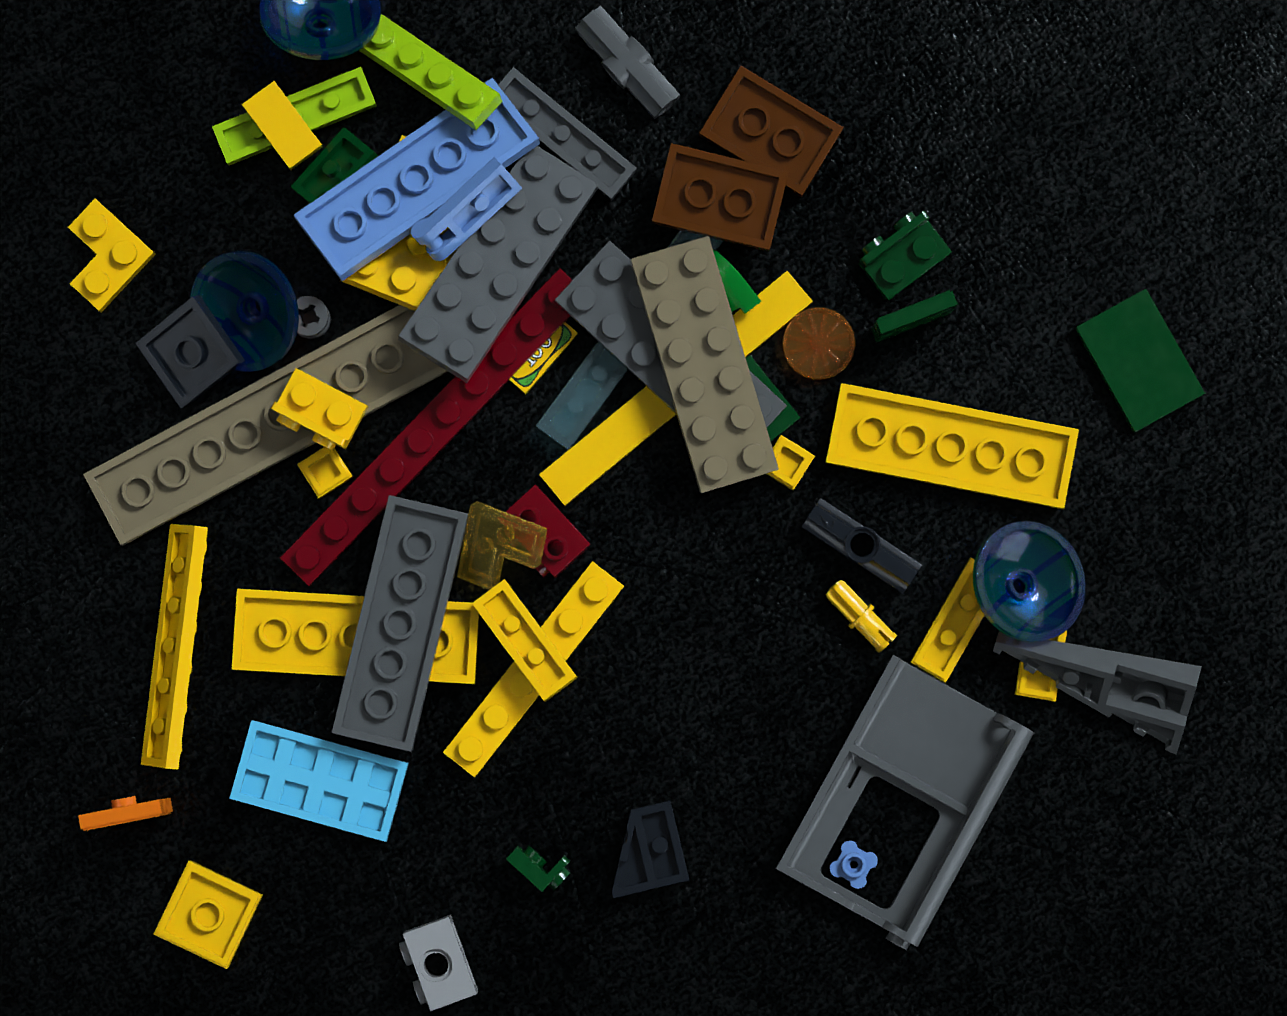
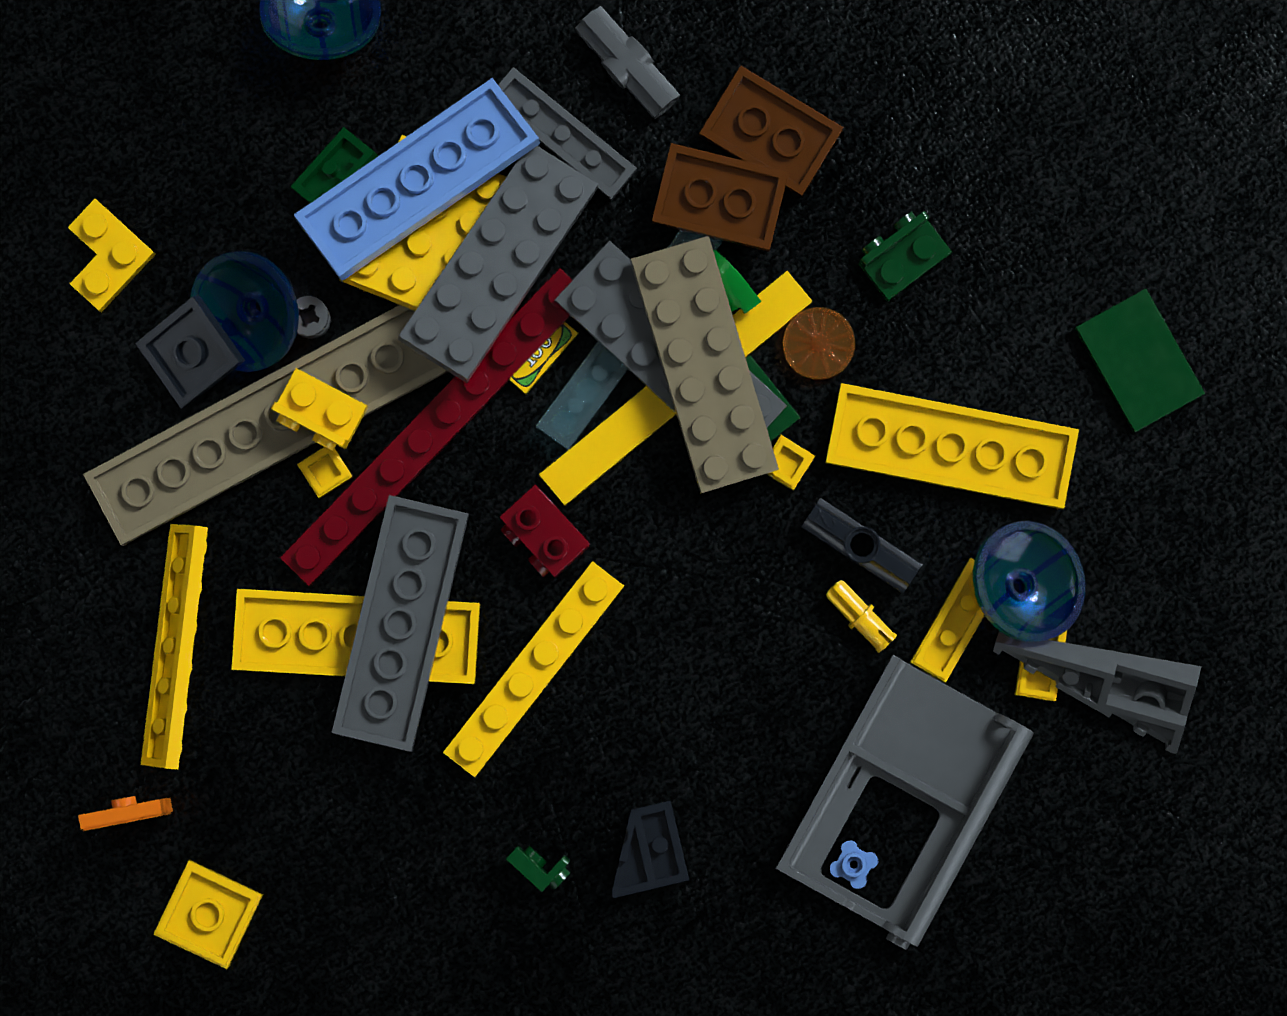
(282, 125): yellow tile -> none
(317, 105): lime plate -> none
(319, 780): medium azure plate -> none
(432, 73): lime plate -> none
(442, 938): light grey brick -> none
(466, 210): medium blue plate -> none
(496, 536): clear yellow tile -> none
(524, 640): yellow plate -> none
(914, 316): dark green tile -> none

